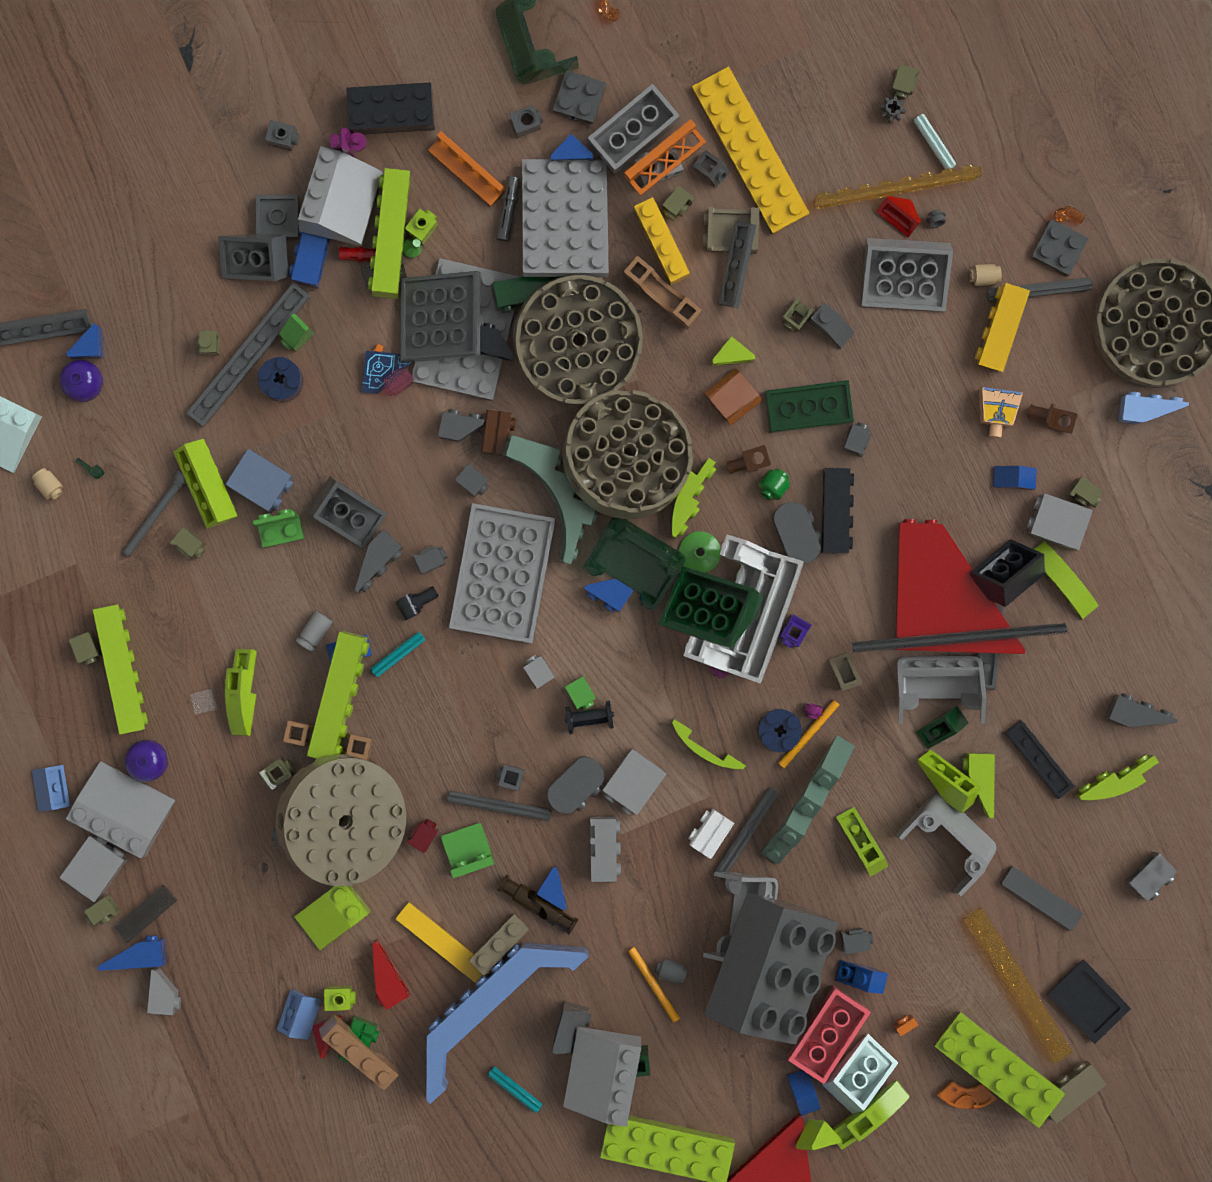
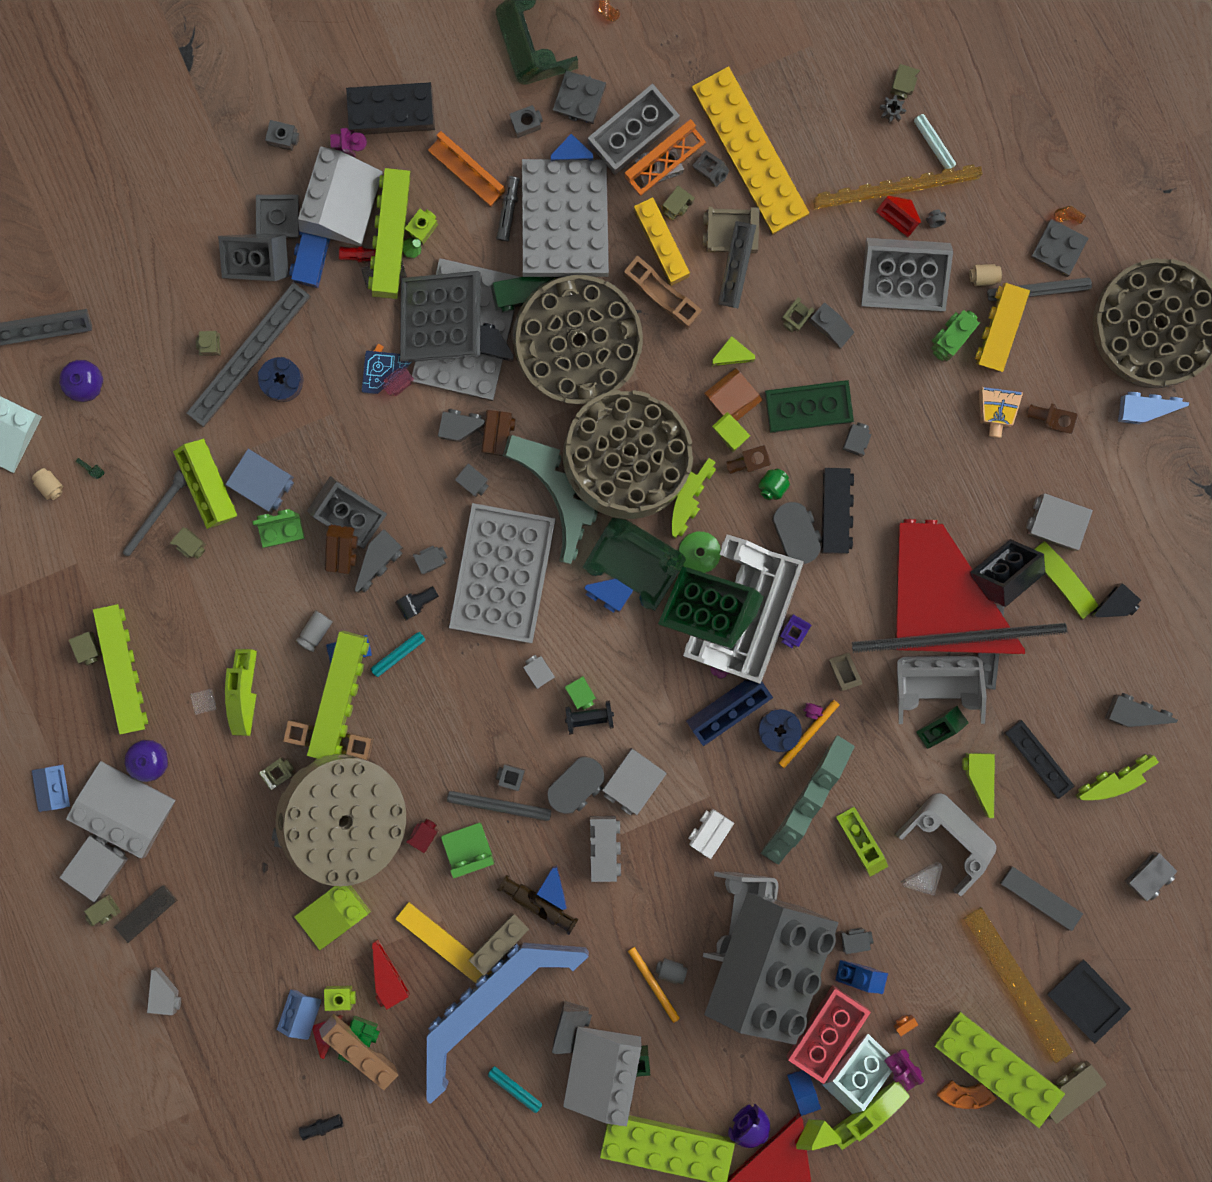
(89, 345): blue slope -> none
(144, 954): blue slope -> none
(295, 333): bright green slope -> none
(321, 1127): none -> black pin
(339, 549): none -> reddish brown brick
(728, 710): none -> dark blue brick
(728, 761): lime slope -> none
(731, 432): none -> lime slope
(747, 831): dark grey axle -> none
(750, 1127): none -> dark purple cylinder
(904, 1070): none -> magenta hips
(925, 880): none -> clear slope
(951, 783): lime slope -> none
(958, 330): none -> bright green brick
(1014, 477): blue slope -> none
(1085, 493): olive brick -> none
(1118, 602): none -> black slope

